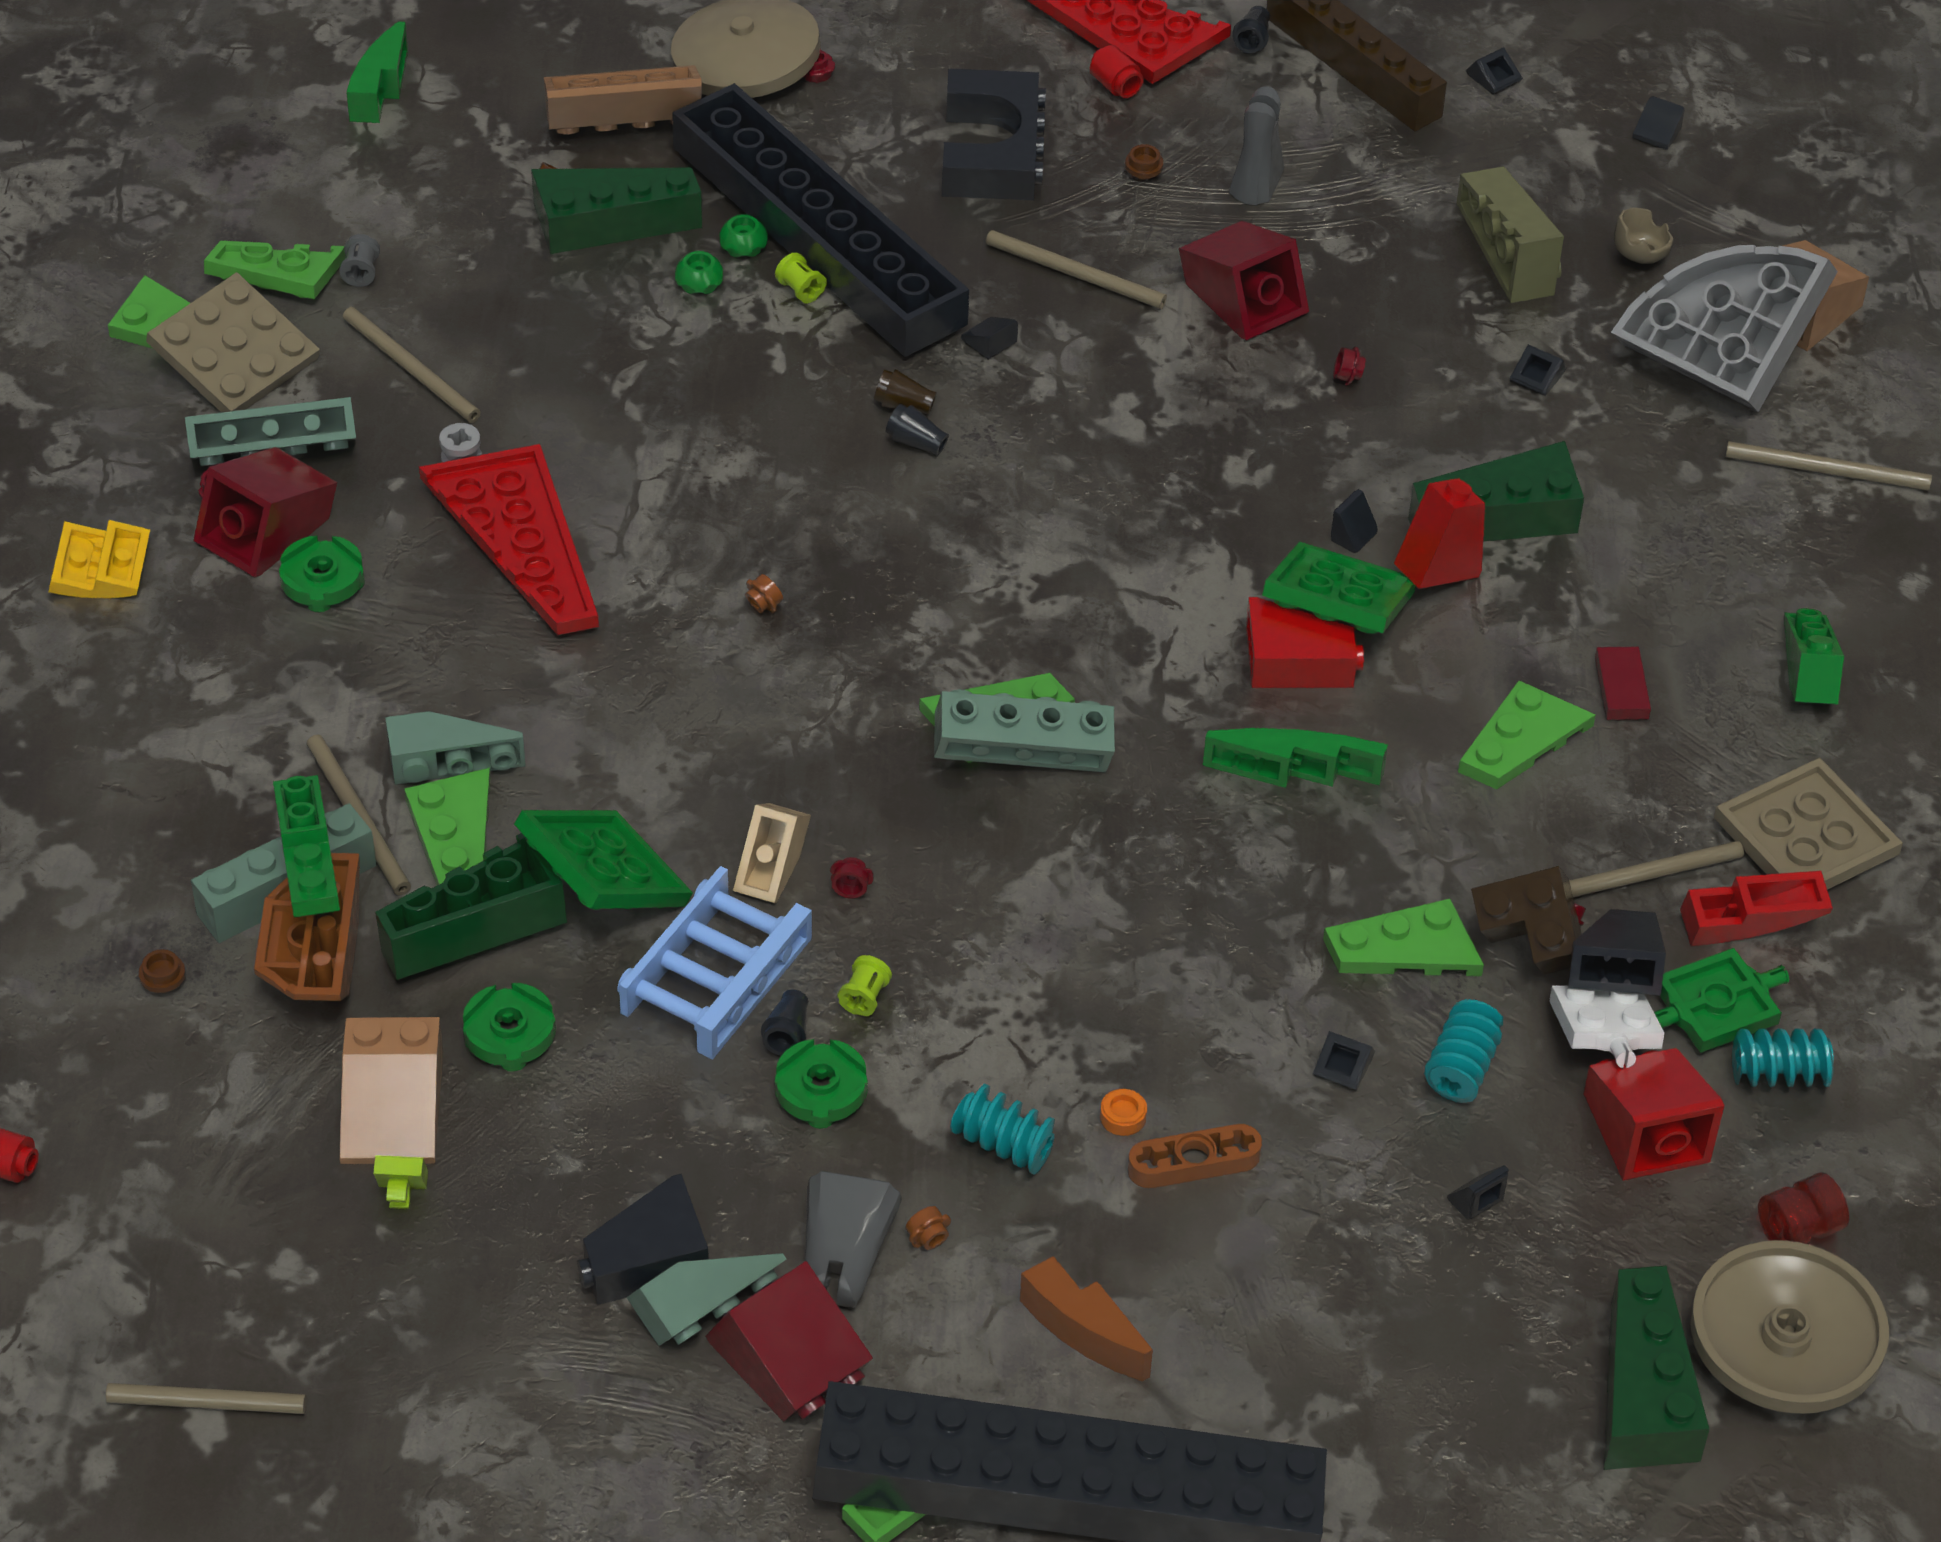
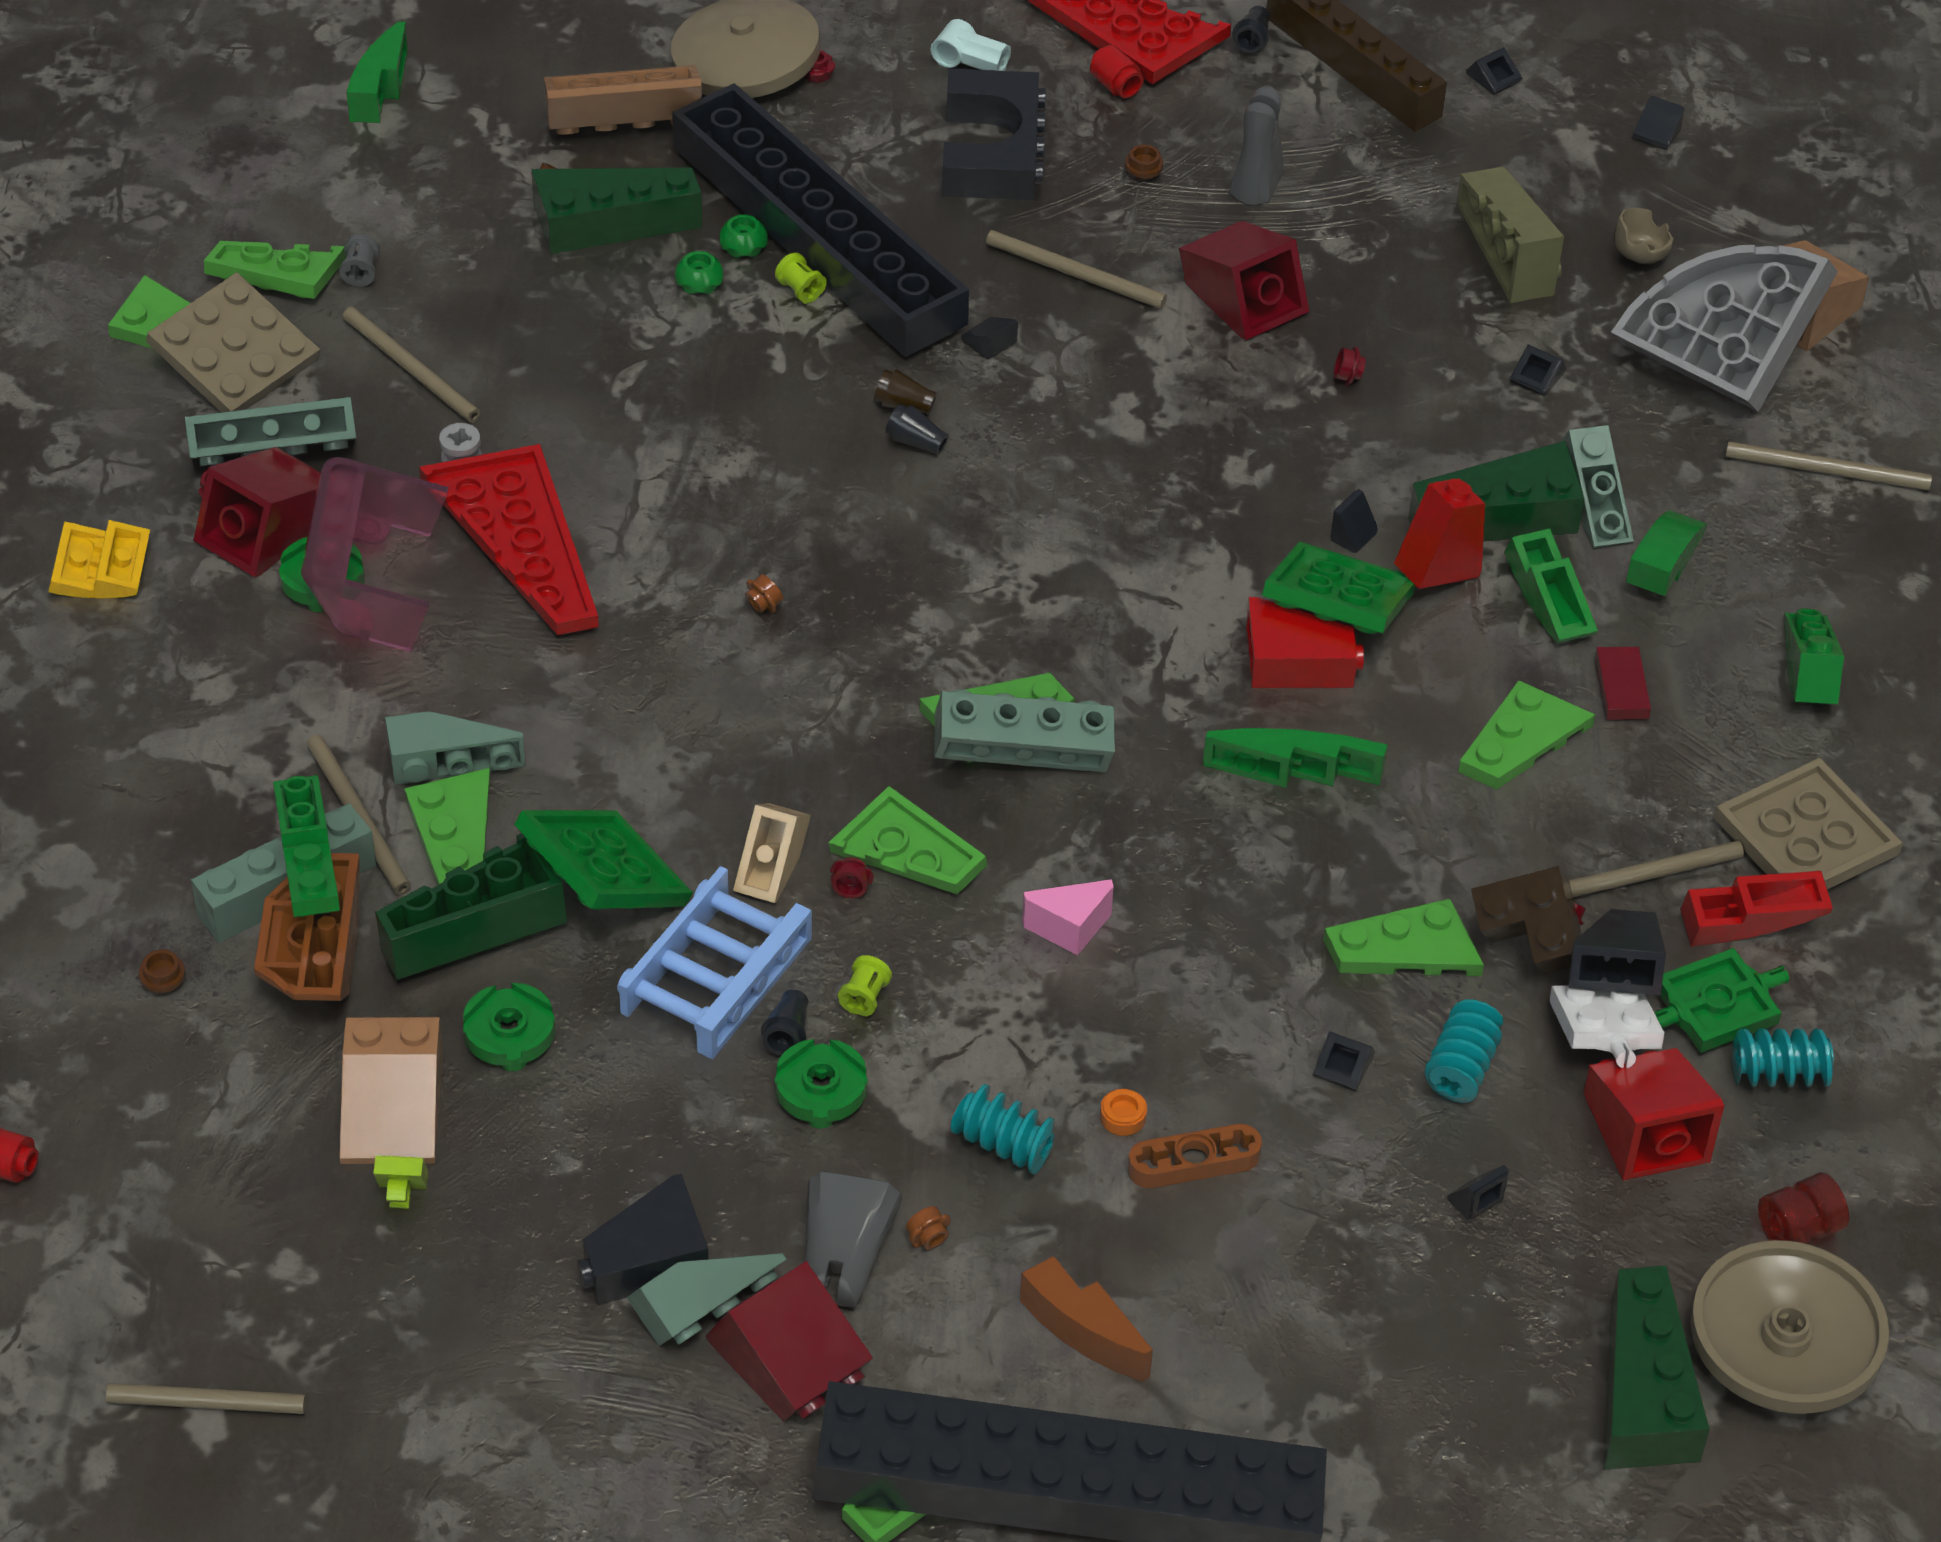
(361, 506): none -> clear pink windscreen
(909, 843): none -> bright green wing
(962, 45): none -> light aqua piece
(1068, 913): none -> bright pink slope
(1550, 586): none -> green slope
(1604, 504): none -> sand green slope
(1665, 552): none -> green slope

